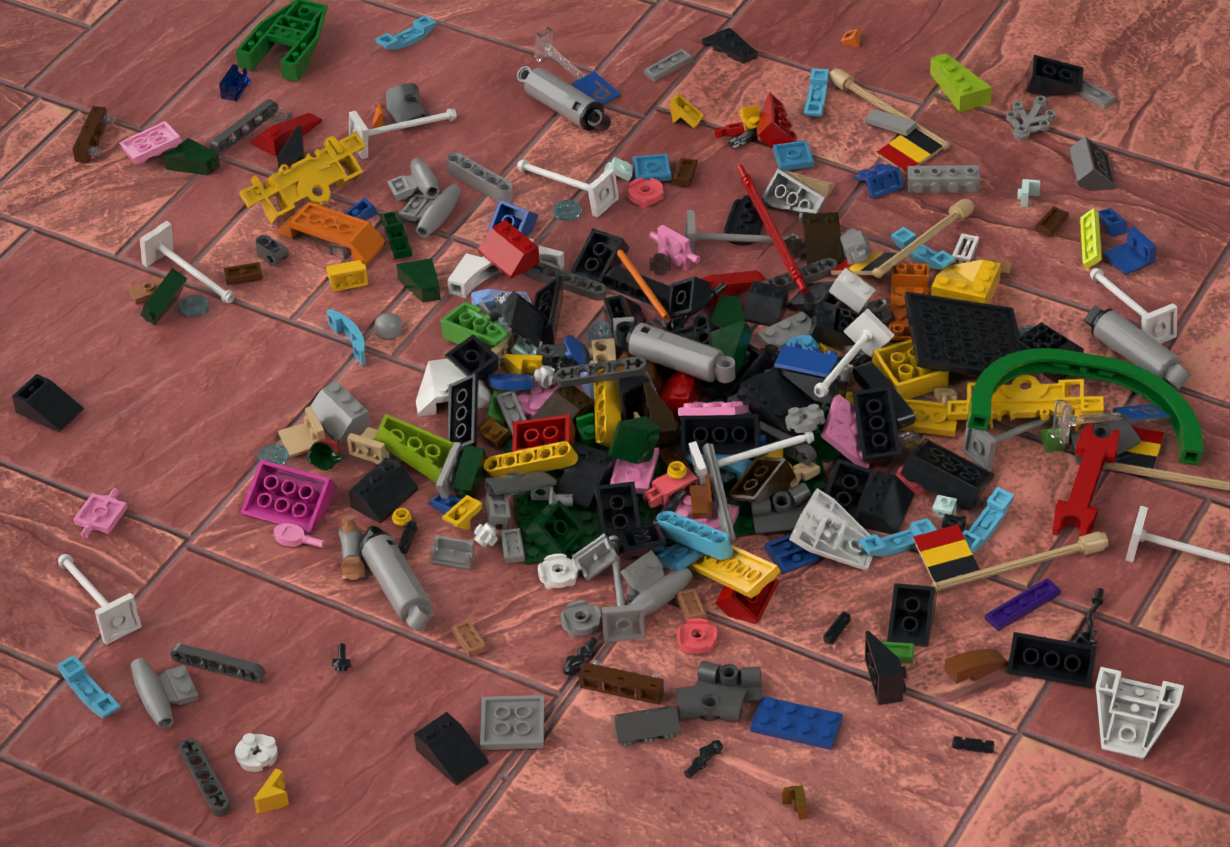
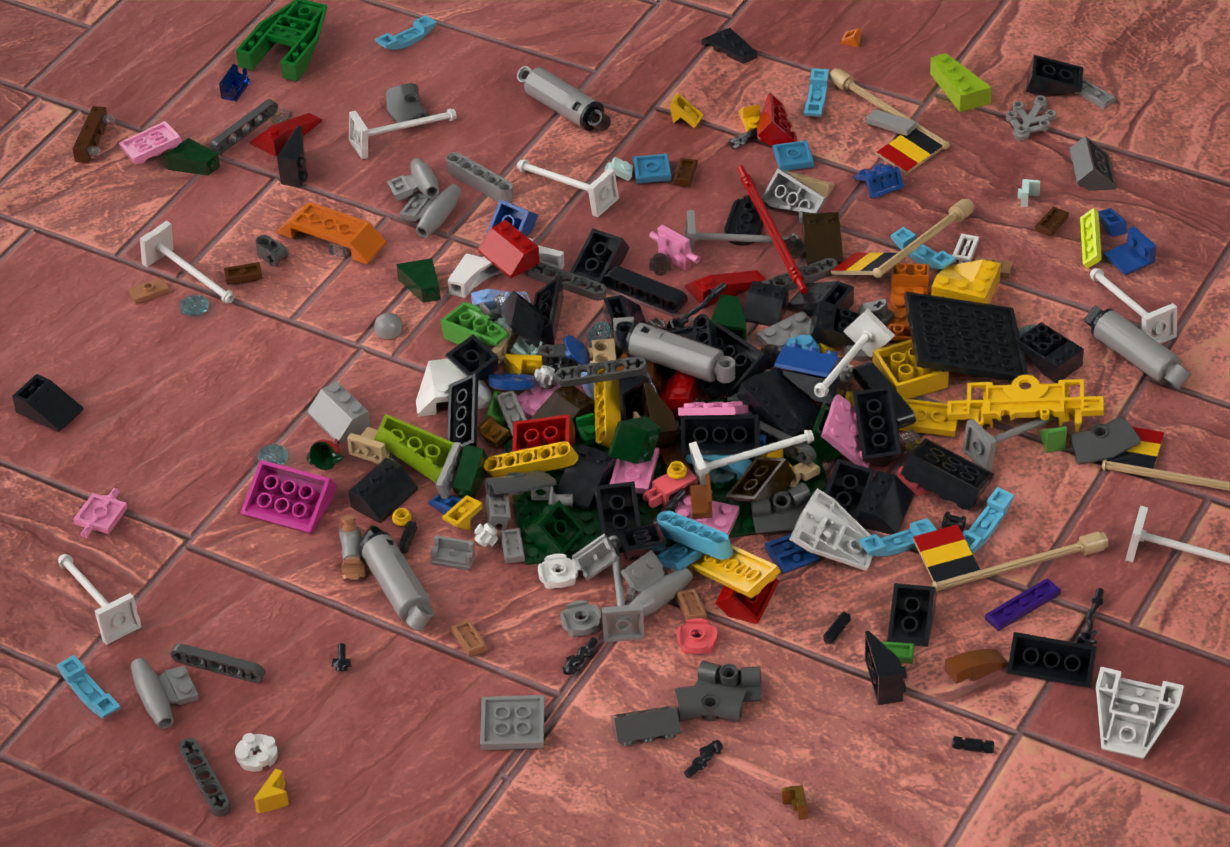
(163, 297): dark green slope -> none
(293, 535): bright pink piece -> none
(297, 182): yellow piece -> none
(300, 437): tan bracket -> none
(340, 324): medium azure slope -> none
(347, 275): yellow bracket -> none
(362, 210): blue slope -> none
(378, 120): orange slope -> none
(396, 235): dark green slope -> none
(449, 748): black slope -> none
(560, 209): clear light blue gear -> none
(590, 84): piece -> none
(622, 683): reddish brown piece -> none
(643, 285): orange piece -> none
(652, 192): coral plate -> none
(668, 65): light grey tile -> none
(688, 296): black slope -> none
(718, 491): light grey axle -> none
(731, 130): red plate -> none
(733, 341): dark green slope -> none
(796, 722): blue plate -> none
(804, 418): light grey plate -> none
(852, 290): white slope -> none
(855, 246): light grey hinge -> none
(860, 359): black plate -> none
(943, 179): light grey brick -> none
(944, 505): light aqua bracket -> none
(945, 394): tan plate -> none
(1077, 509): red piece -> none
(1091, 367): green arch -> none
(1134, 414): clear piece -> none

